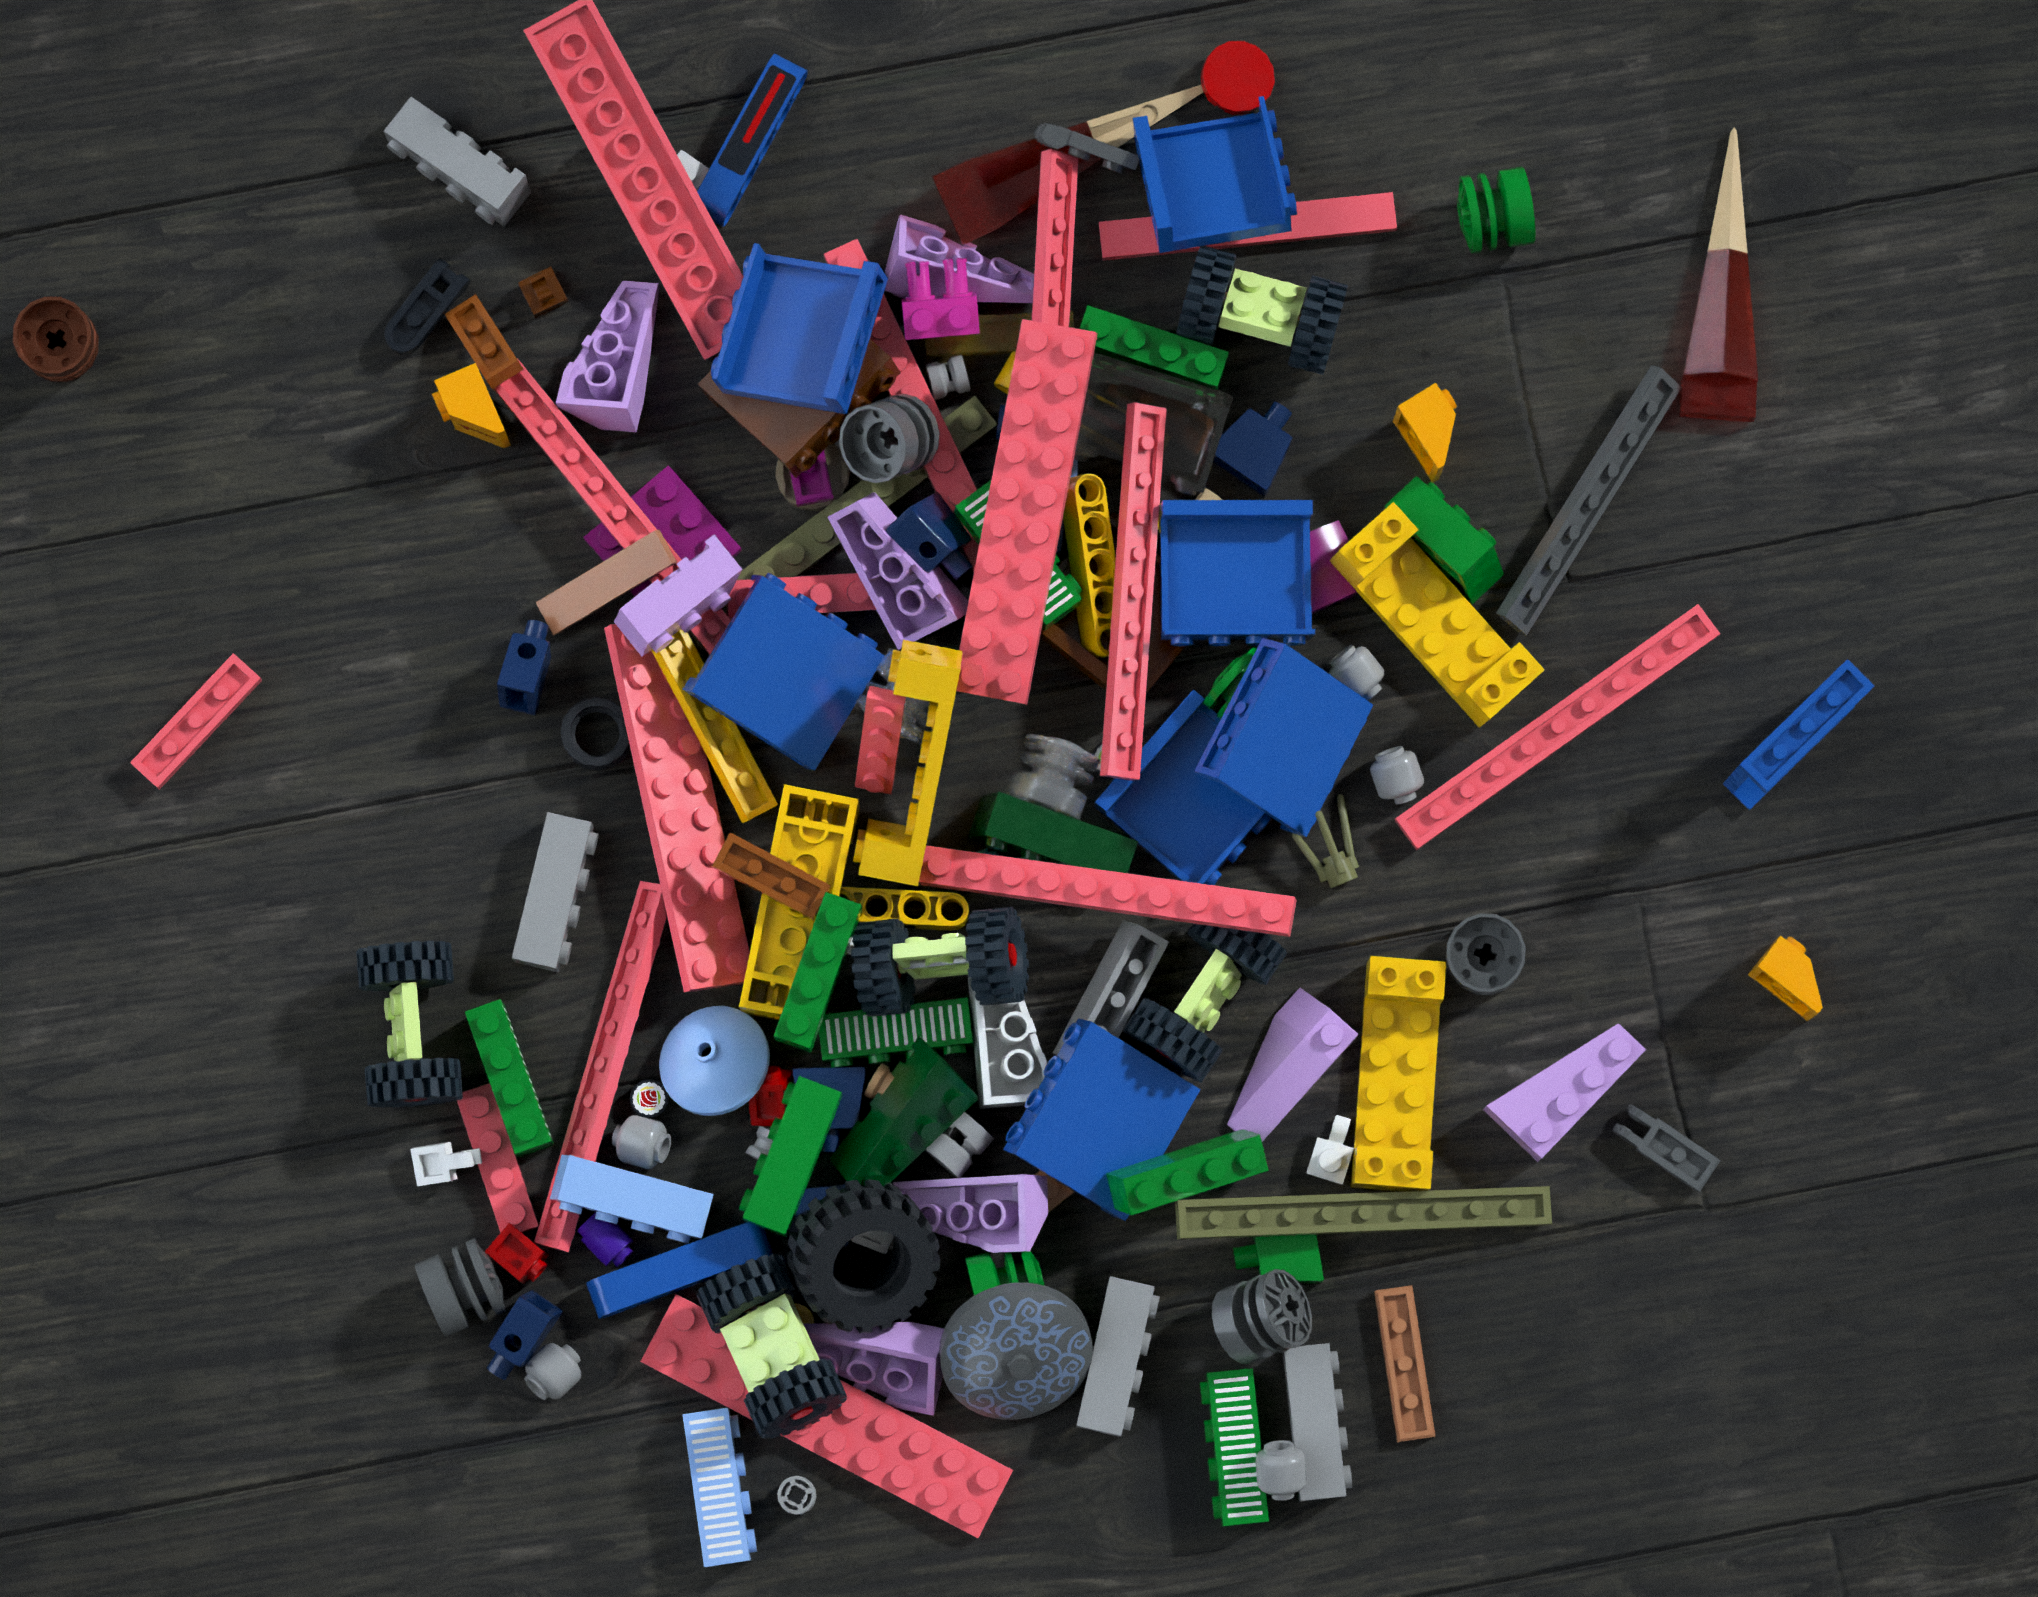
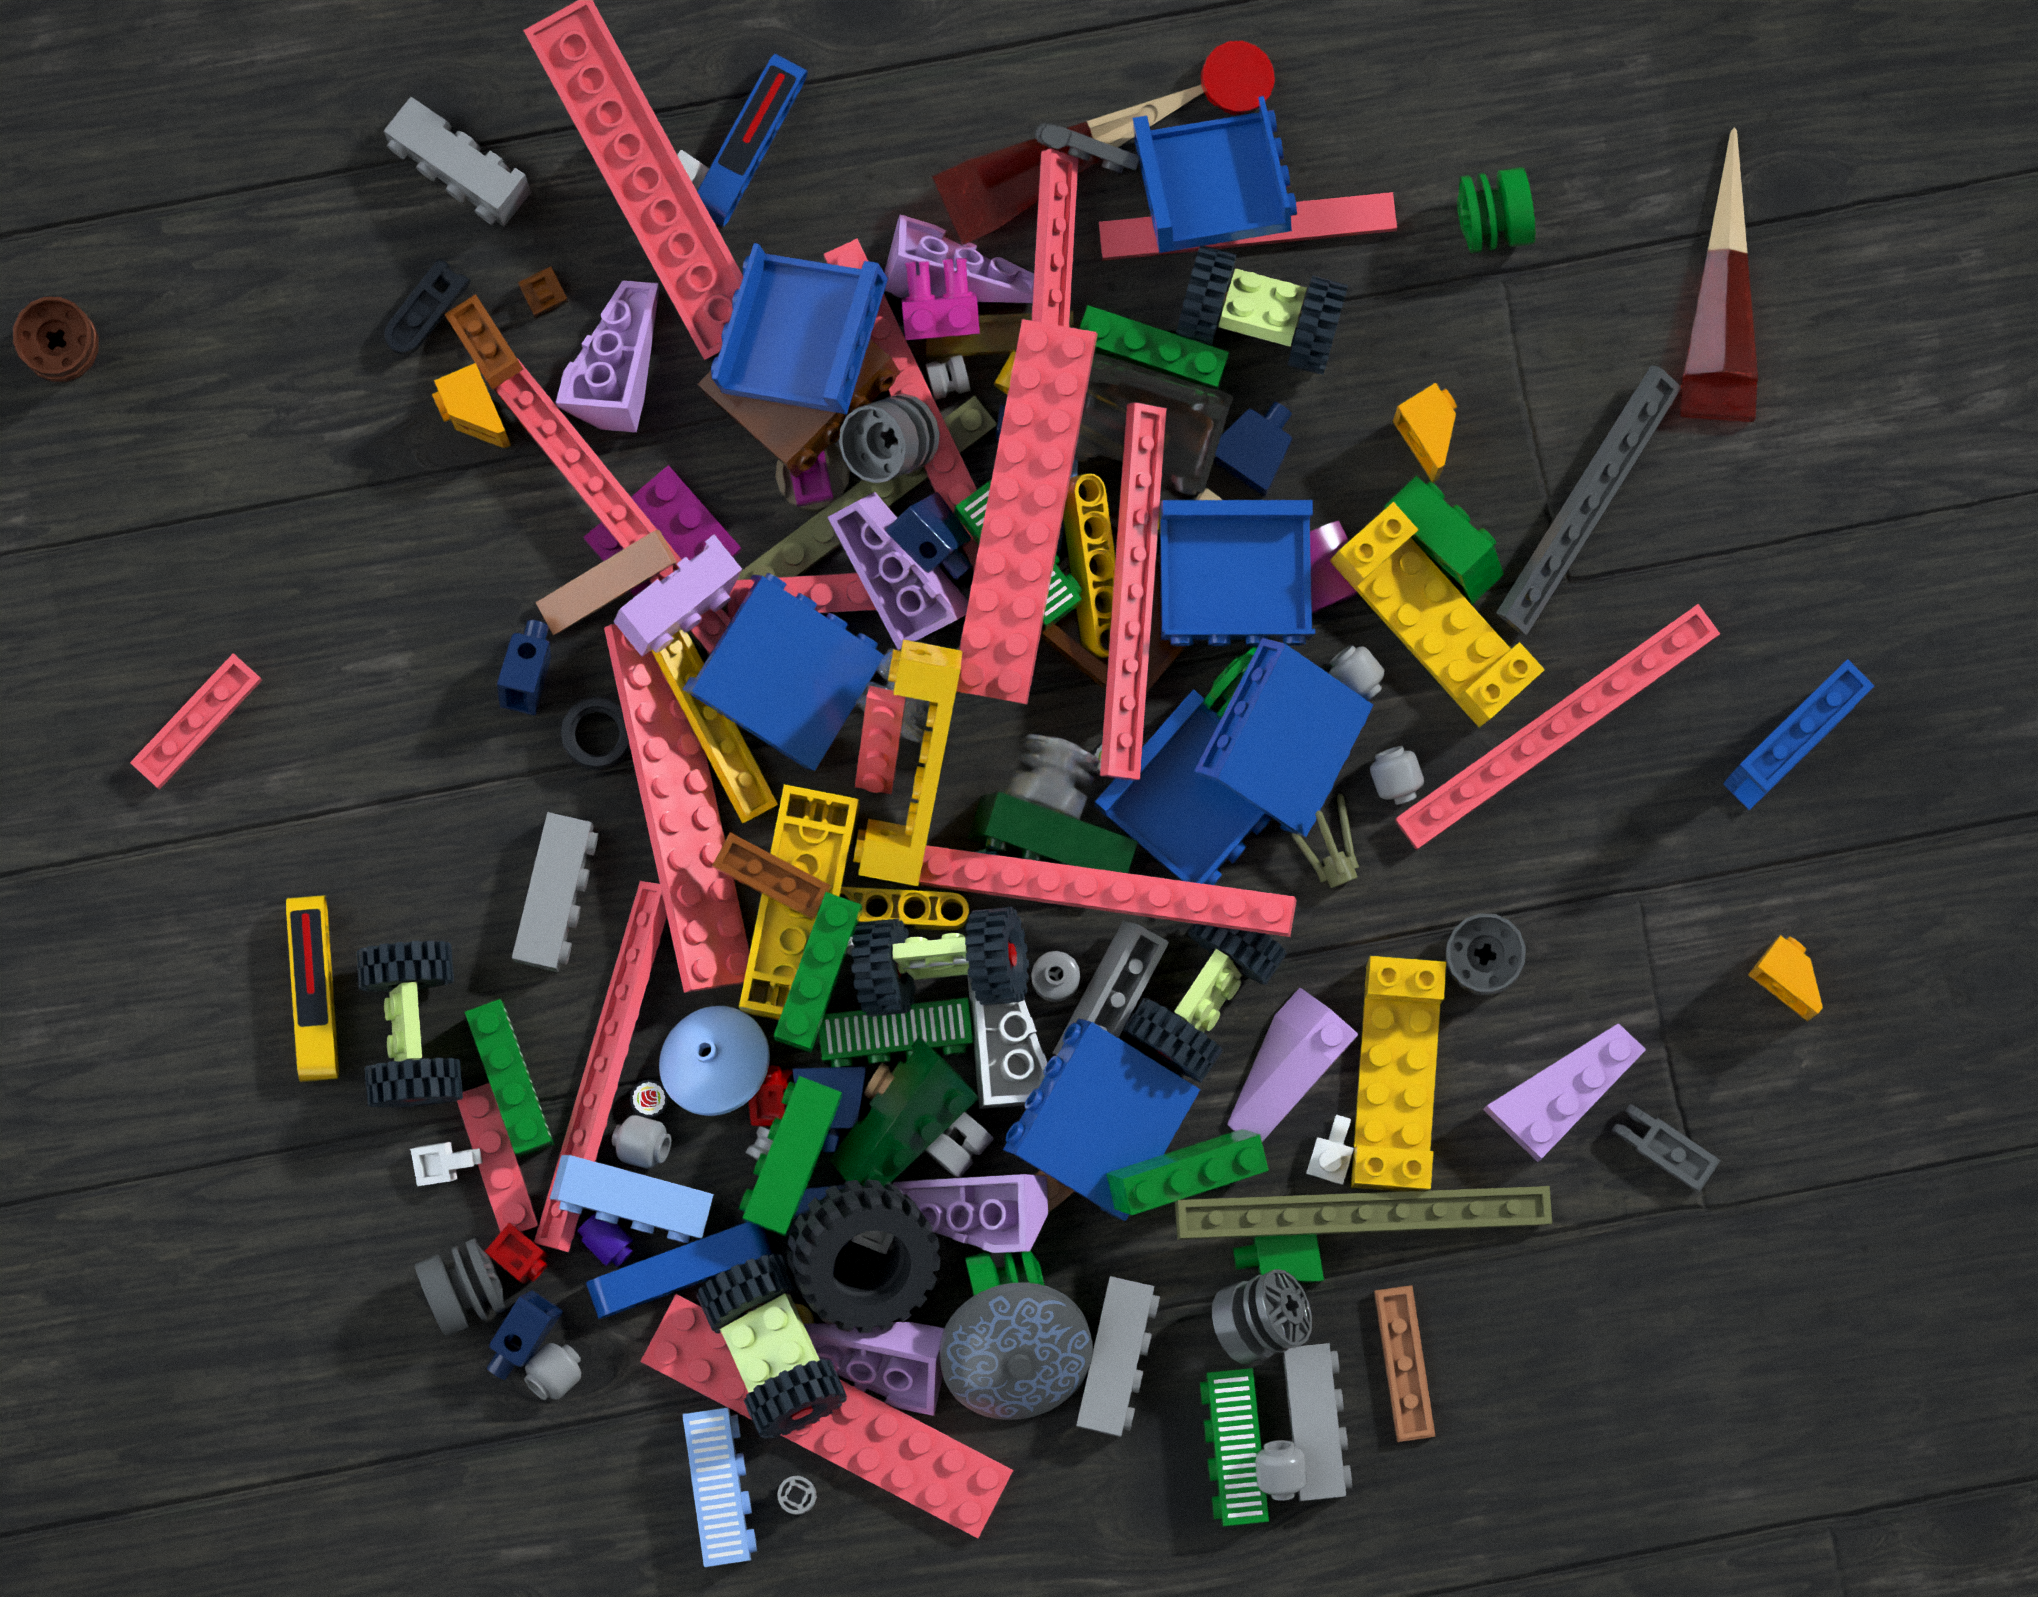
(312, 988): none -> beam
(1060, 989): none -> light grey head

